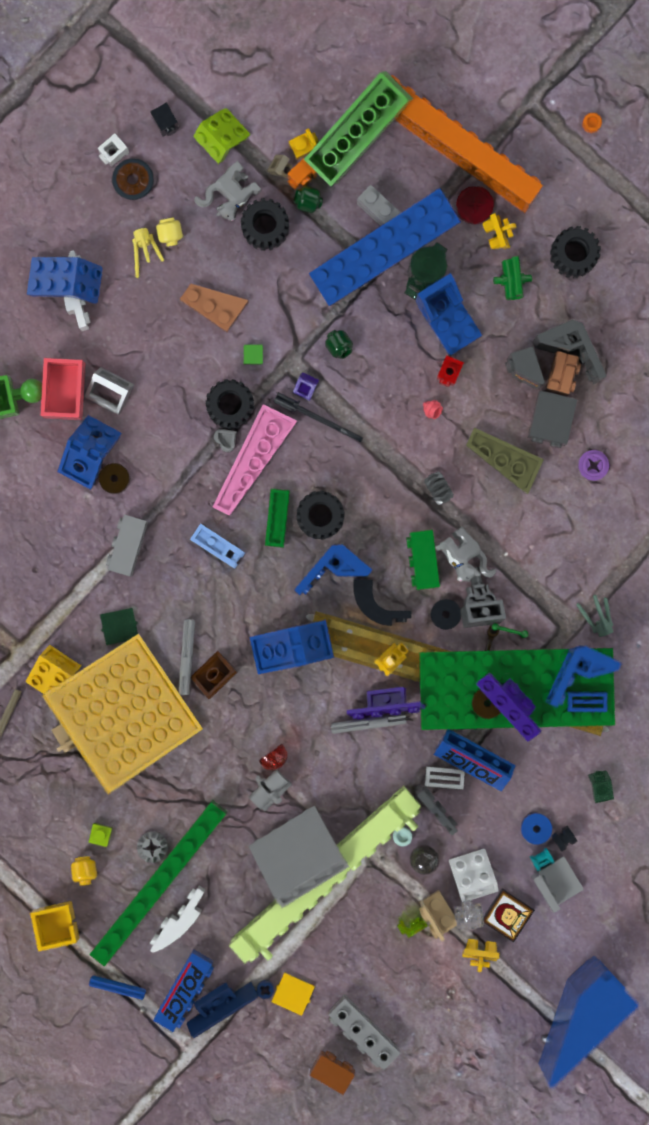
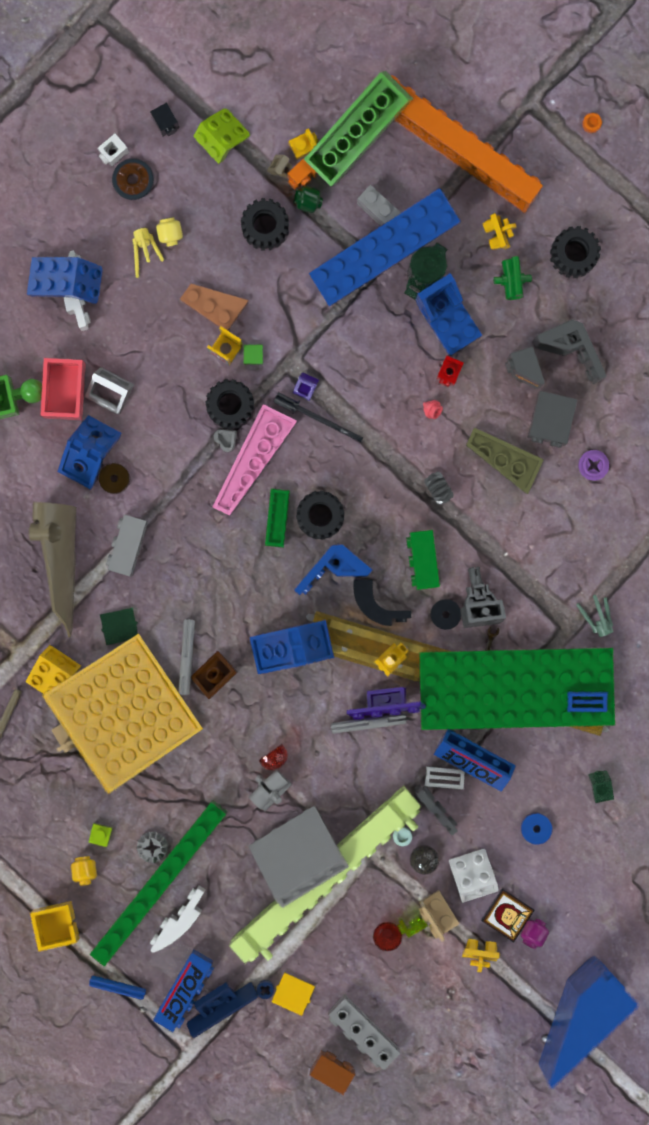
(56, 528): none -> dark tan panel
(216, 545): light blue plate -> none
(225, 337): none -> yellow piece
(229, 187): light grey animal -> none
(339, 344): dark green head -> none
(387, 936): none -> clear red hair
(460, 555): light grey animal -> none
(469, 915): clear brick -> none
(474, 205): dark red tile -> none
(479, 707): dark brown piece -> none
(512, 704): dark purple bracket -> none
(523, 634): green hinge -> none
(534, 933): none -> magenta head
(541, 859): teal bush -> none
(557, 883): light grey bracket -> none
(562, 374): nougat brick -> none
(562, 839): black wheel -> none
(592, 665): blue bracket -> none

